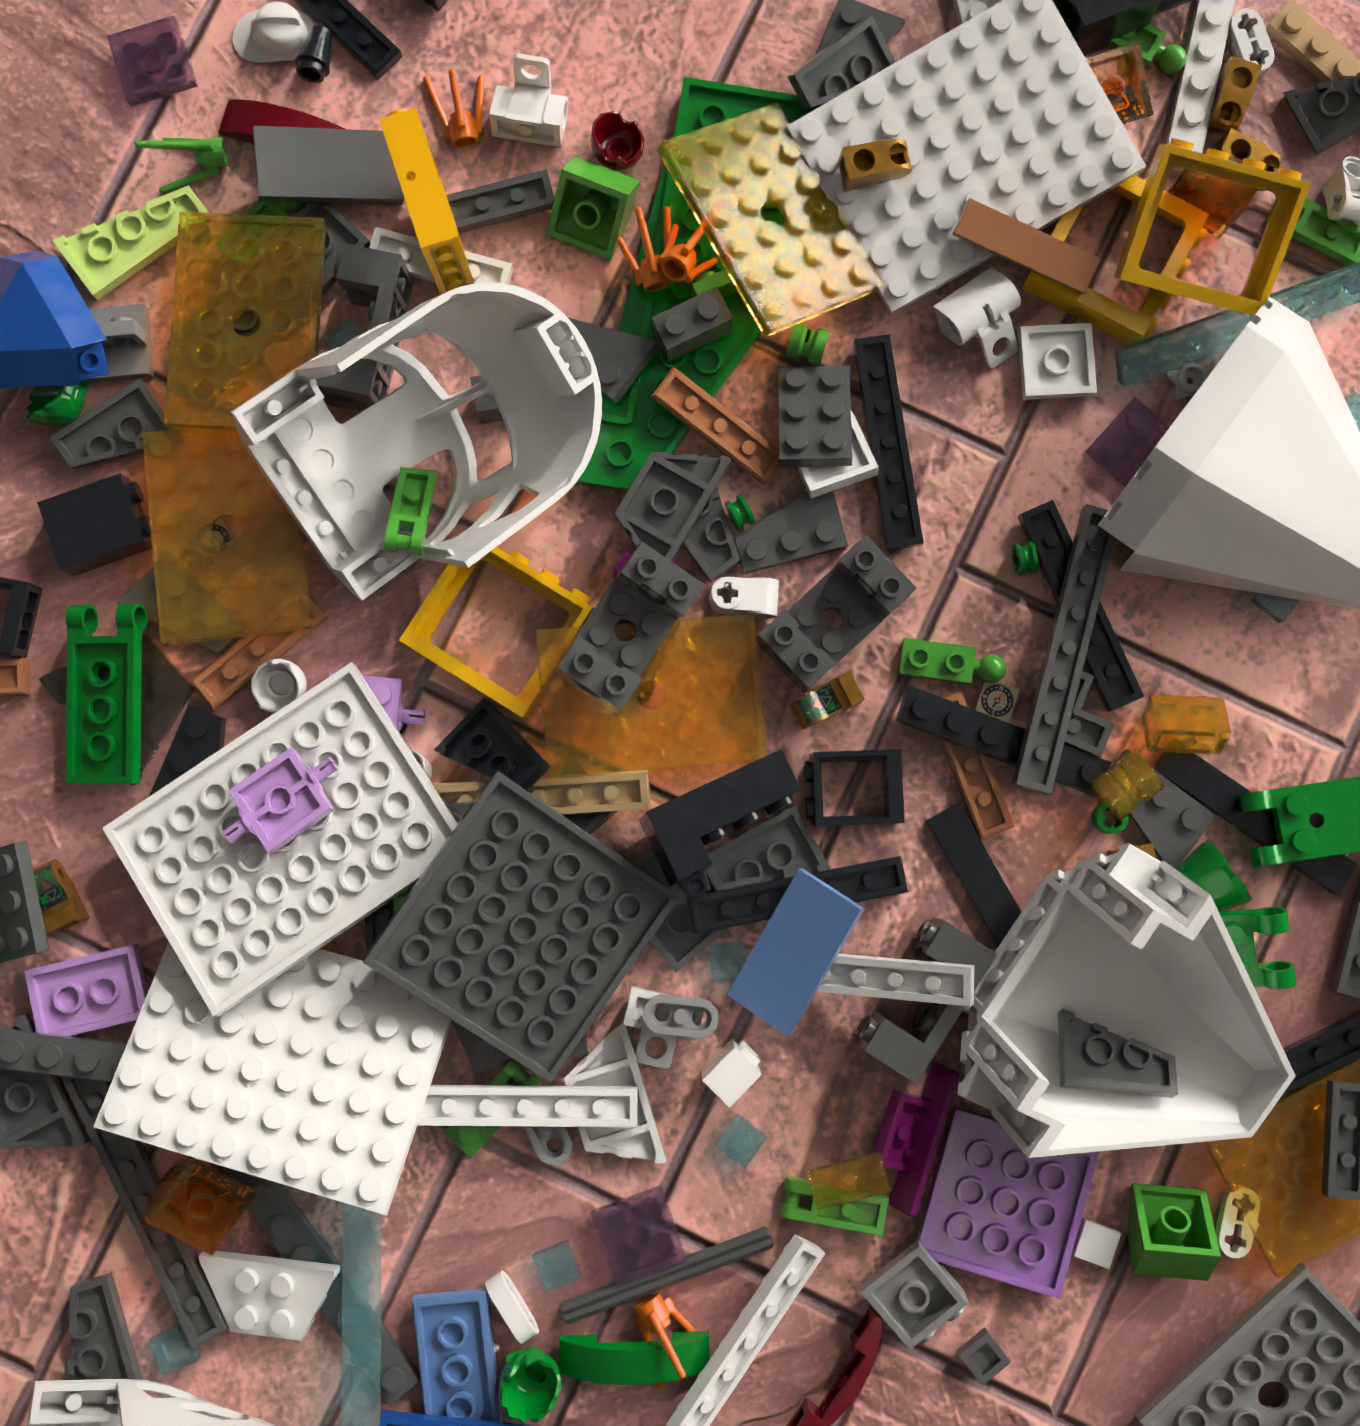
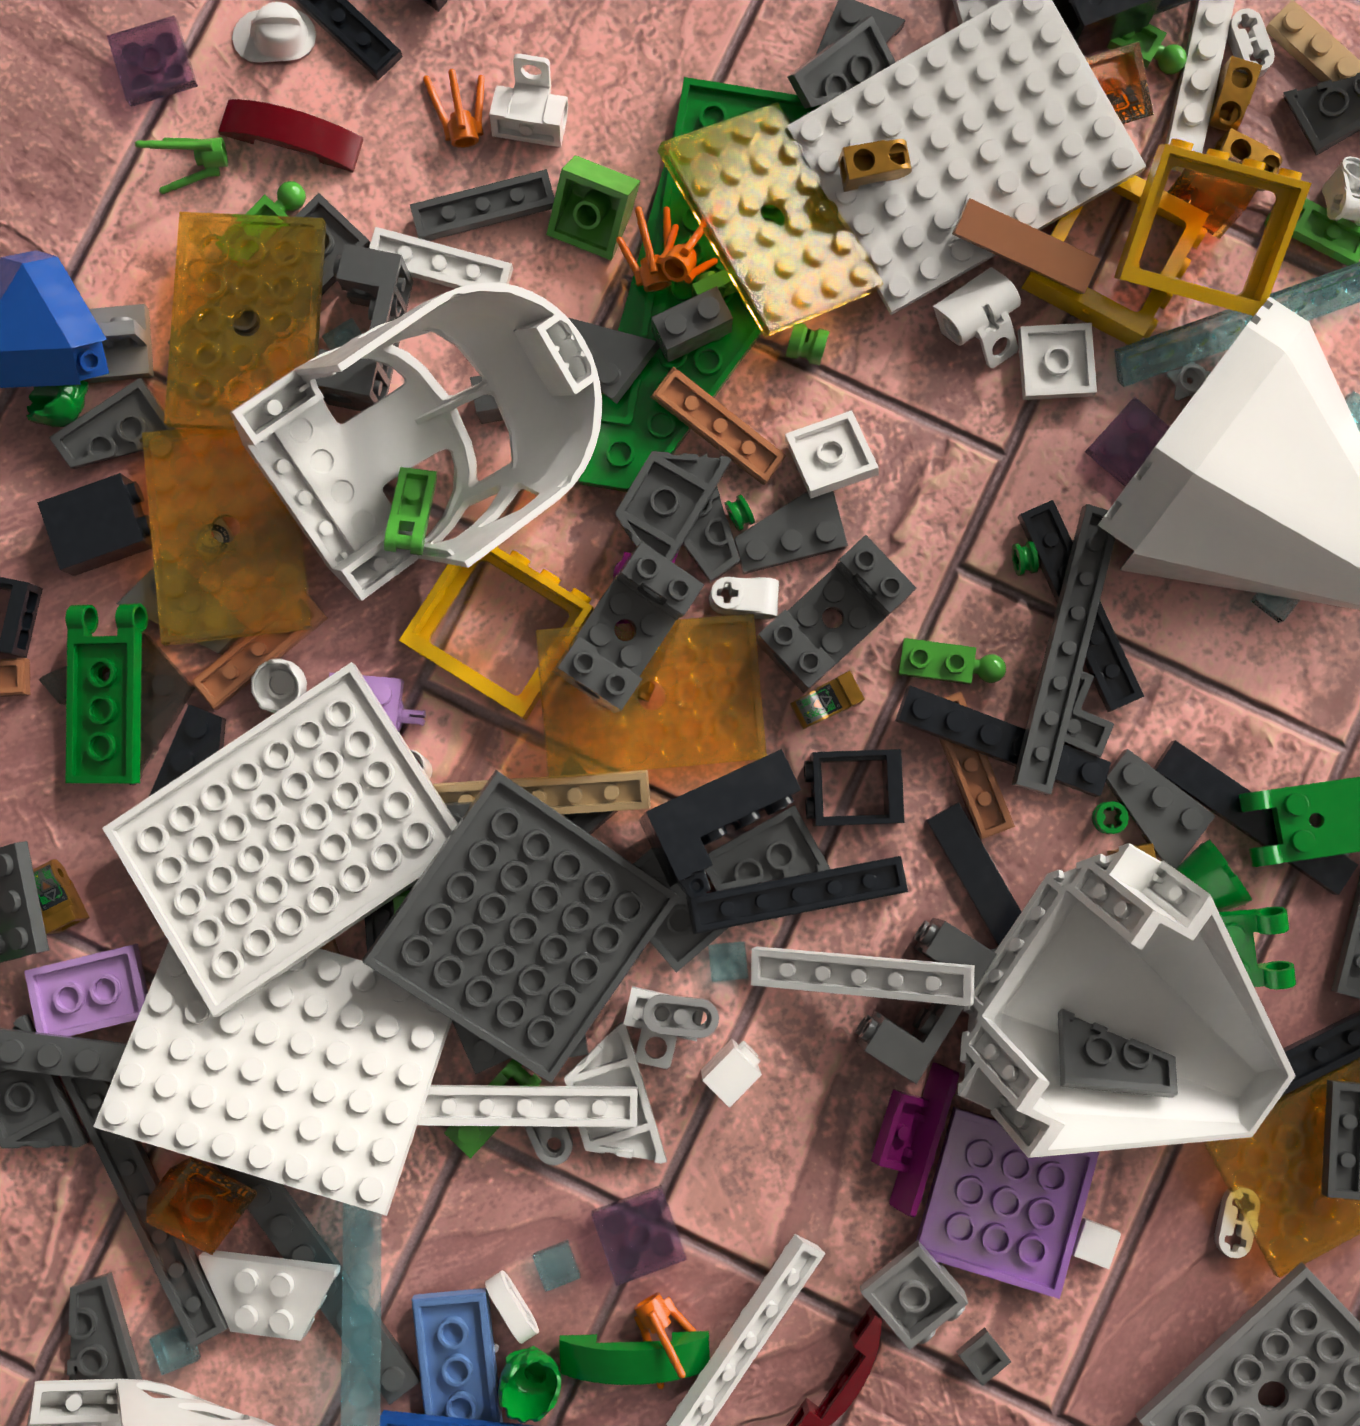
(123, 246): yellowish green wing -> none
(281, 800): lavender plate -> none
(314, 55): black cone -> none
(324, 166): dark grey tile -> none
(426, 199): yellow piece -> none
(490, 743): black wing -> none
(616, 141): dark red hair -> none
(695, 1265): dark grey axle -> none
(741, 1140): clear light blue plate -> none
(795, 952): medium blue tile -> none
(814, 416): dark grey plate -> none
(849, 1180): clear yellow plate -> none
(861, 1215): bright green plate -> none
(888, 442): black plate -> none
(997, 700): tile -> none
(1127, 785): clear yellow wheel -> none
(1171, 1232): bright green slope -> none
(1185, 724): clear yellow brick -> none

